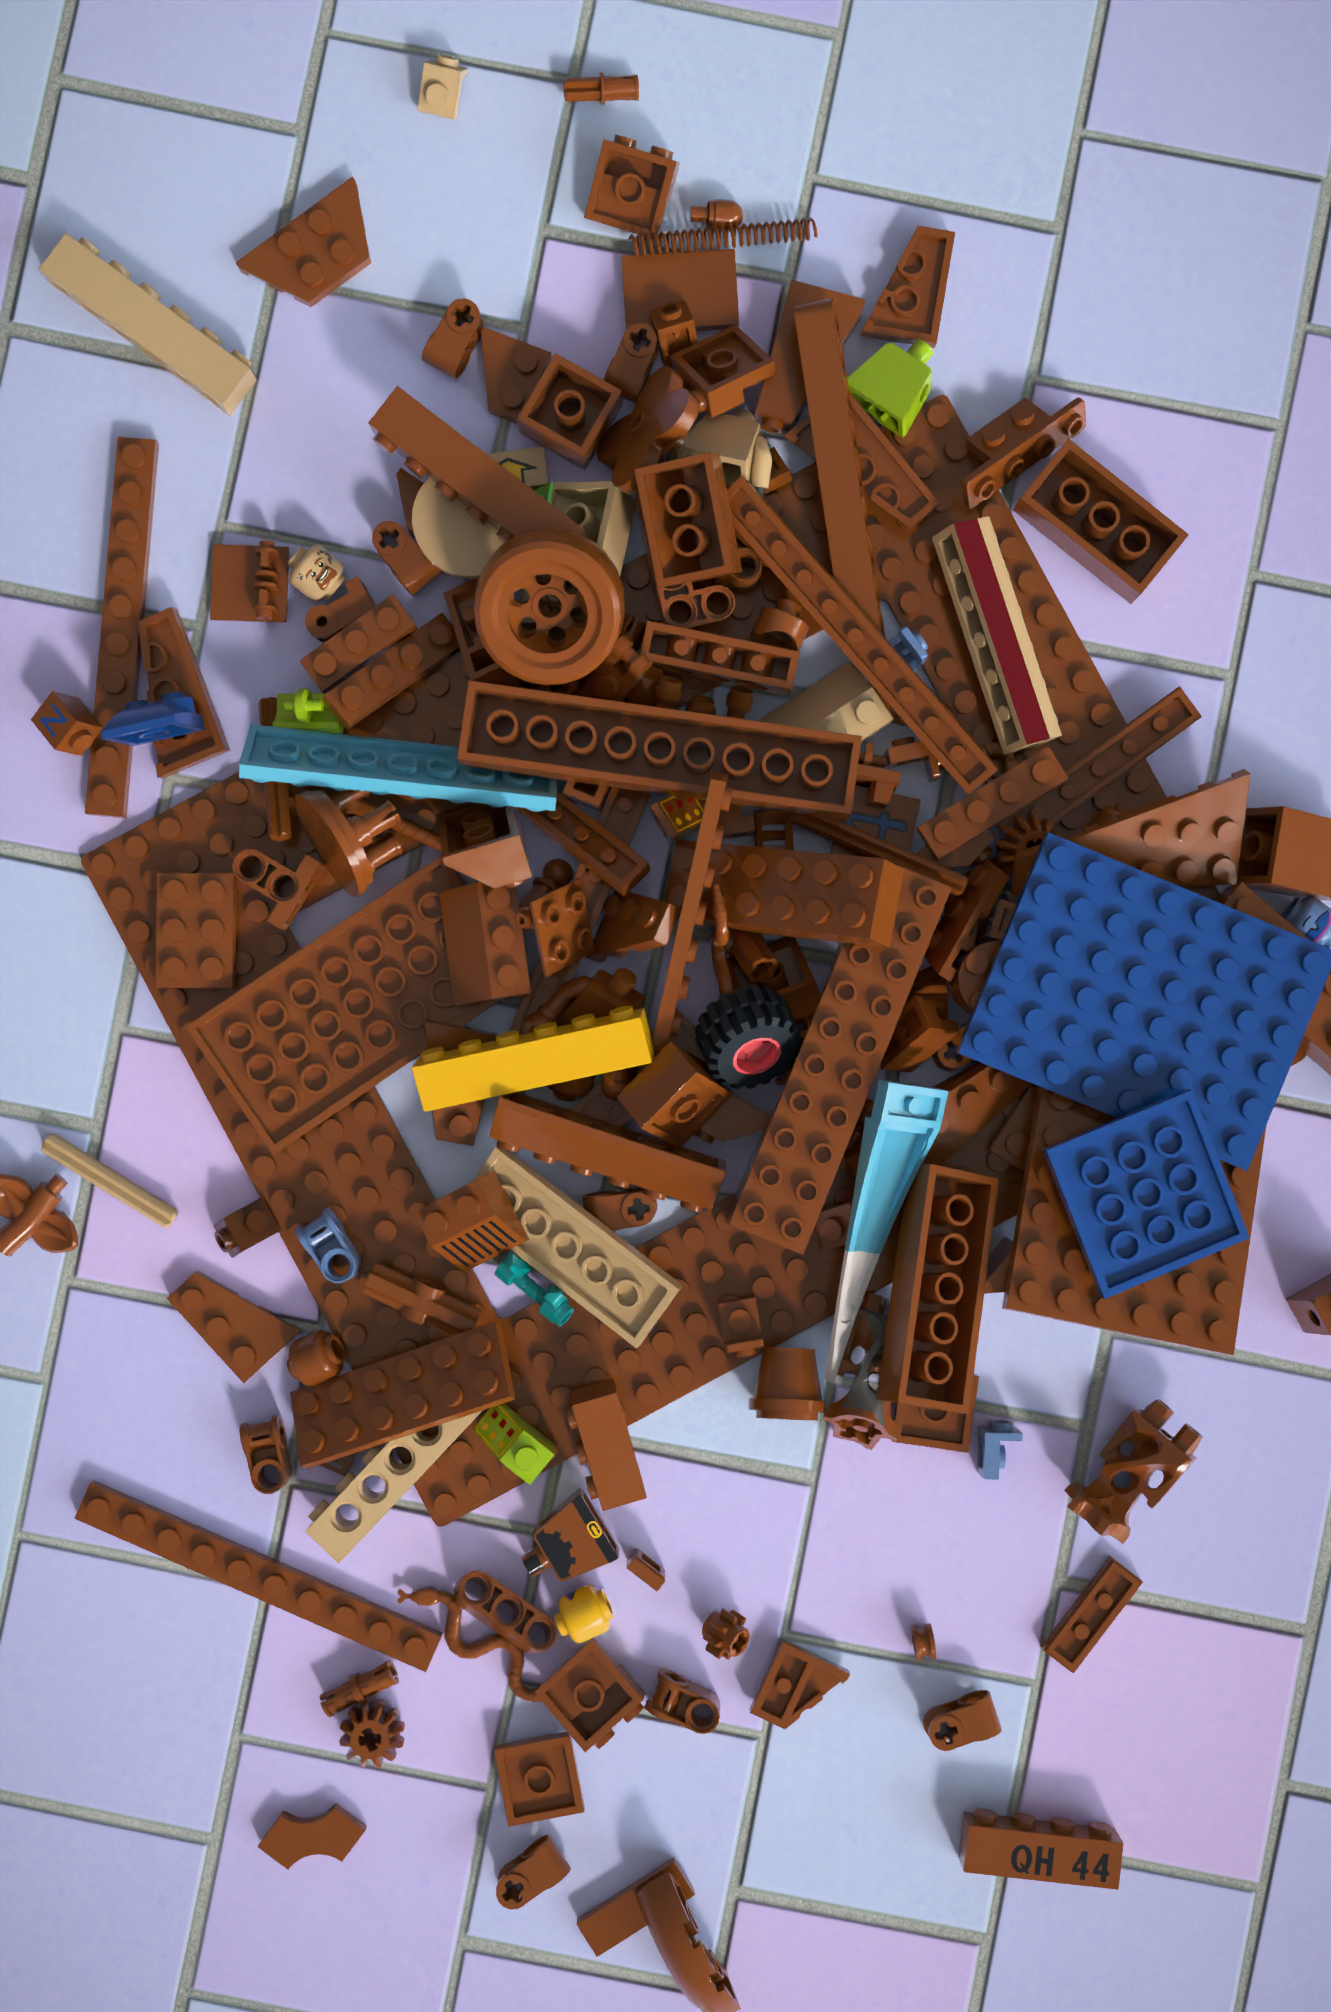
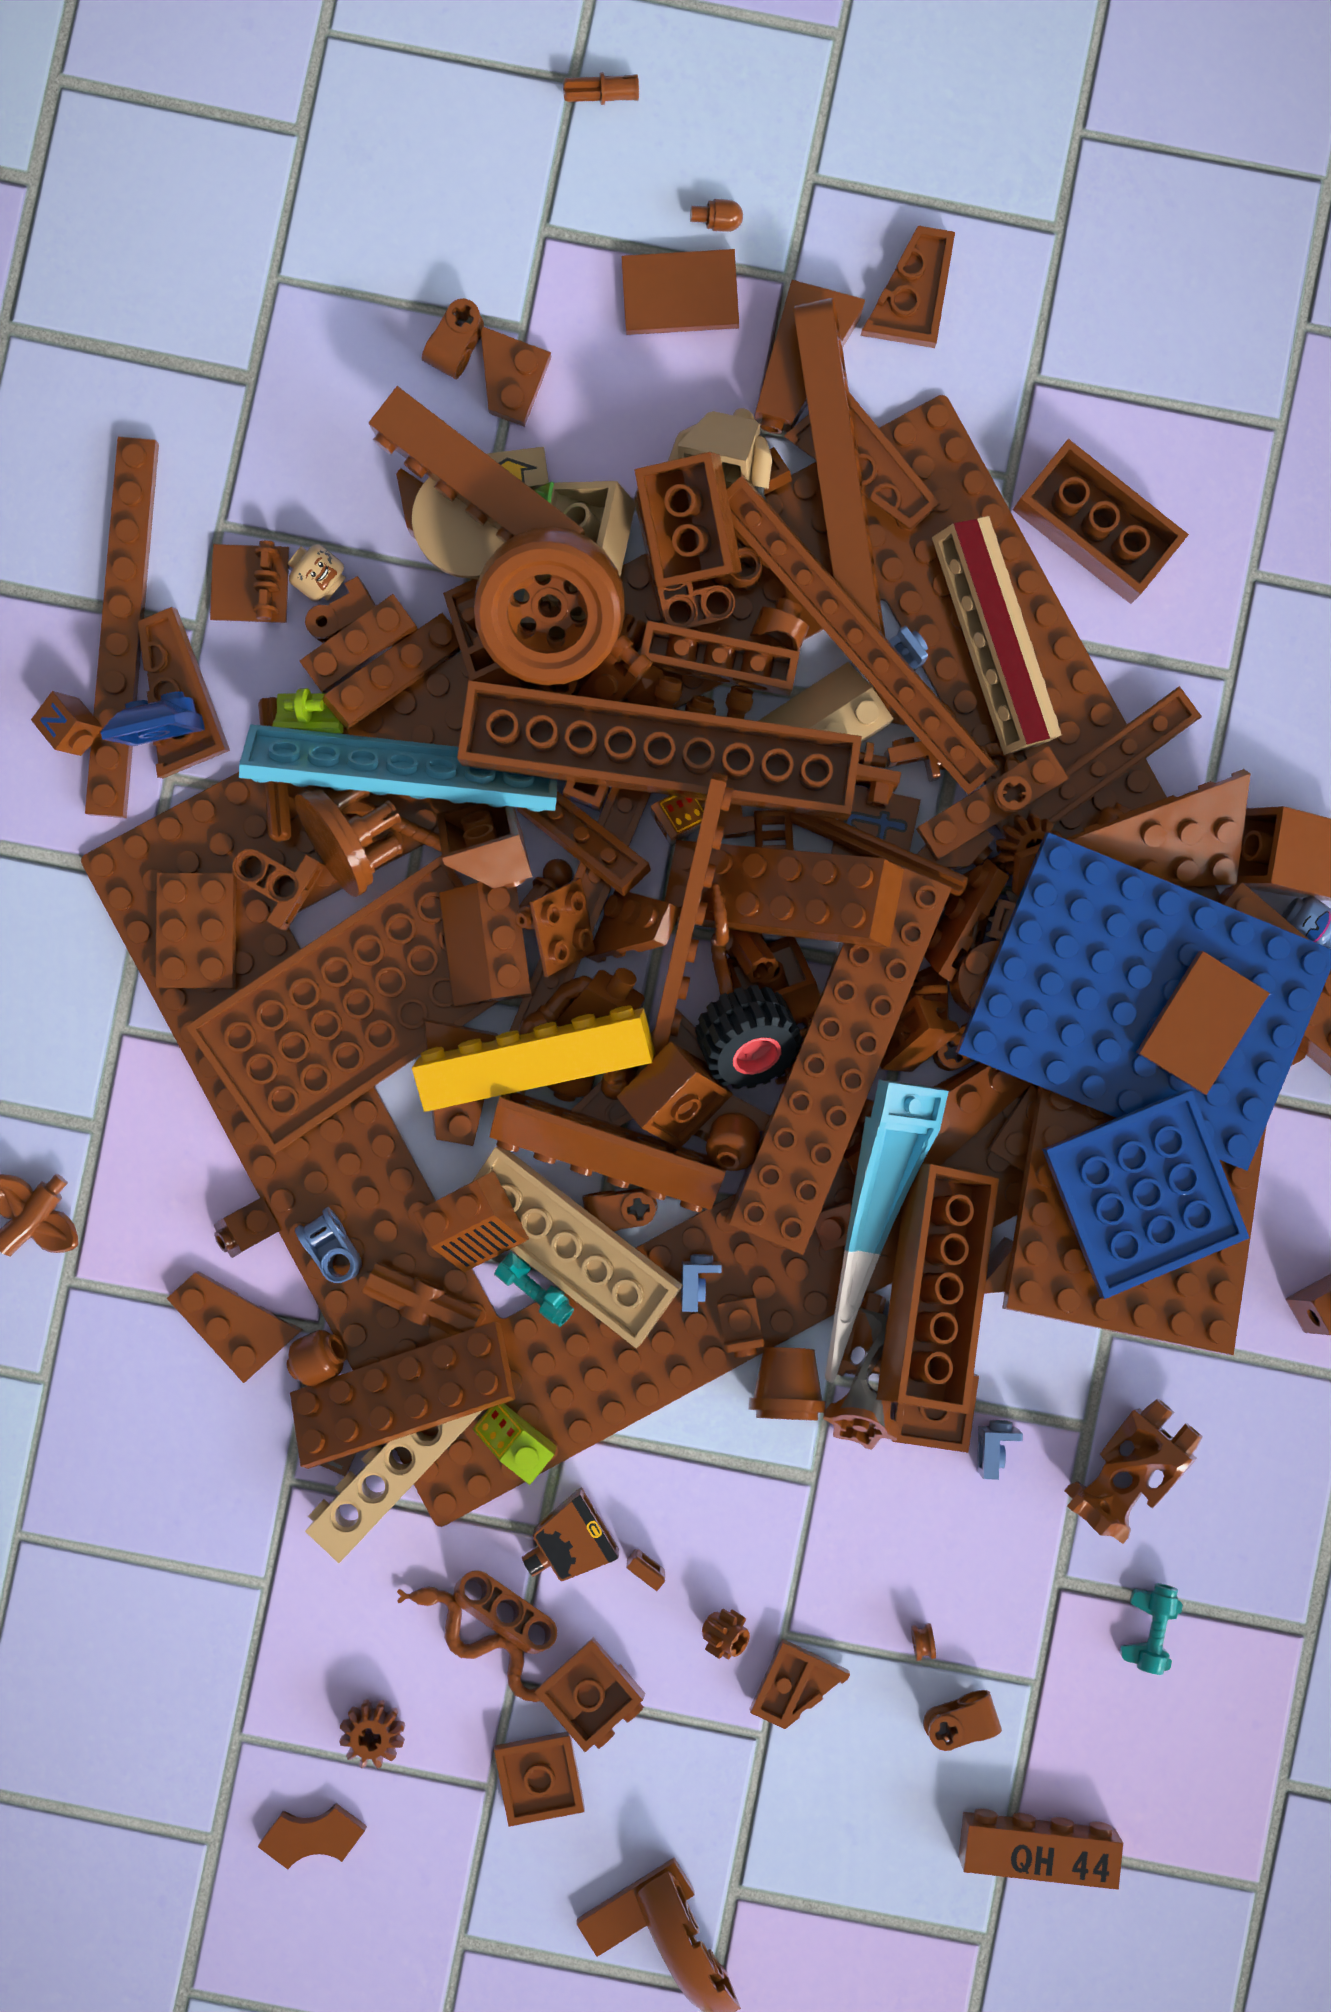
(109, 1180): tan axle -> none
(149, 324): tan brick -> none
(258, 1575): dark orange plate -> none
(266, 1451): dark orange piece -> none
(315, 249): dark orange wing -> none
(359, 1688): dark orange pin -> none
(405, 560): dark orange piece -> none
(441, 86): tan bracket -> none
(536, 1868): dark orange piece -> none
(570, 411): dark orange brick -> none
(584, 1613): yellow head -> none
(605, 1445): dark orange brick -> none
(630, 367): dark orange piece -> none
(631, 186): dark orange plate -> none
(648, 434): dark orange plant -> none
(673, 328): dark orange bracket -> none
(680, 1702): dark orange piece -> none
(693, 1287): none -> medium blue bracket
(721, 368): dark orange plate -> none
(725, 233): dark orange piece -> none
(733, 1141): none -> dark orange head
(894, 385): lime torso -> none
(1011, 782): none -> dark orange bush
(1016, 443): dark orange bracket -> none
(1091, 1614): dark orange tile -> none
(1163, 1606): none -> teal piece
(1202, 1022): none -> dark orange tile

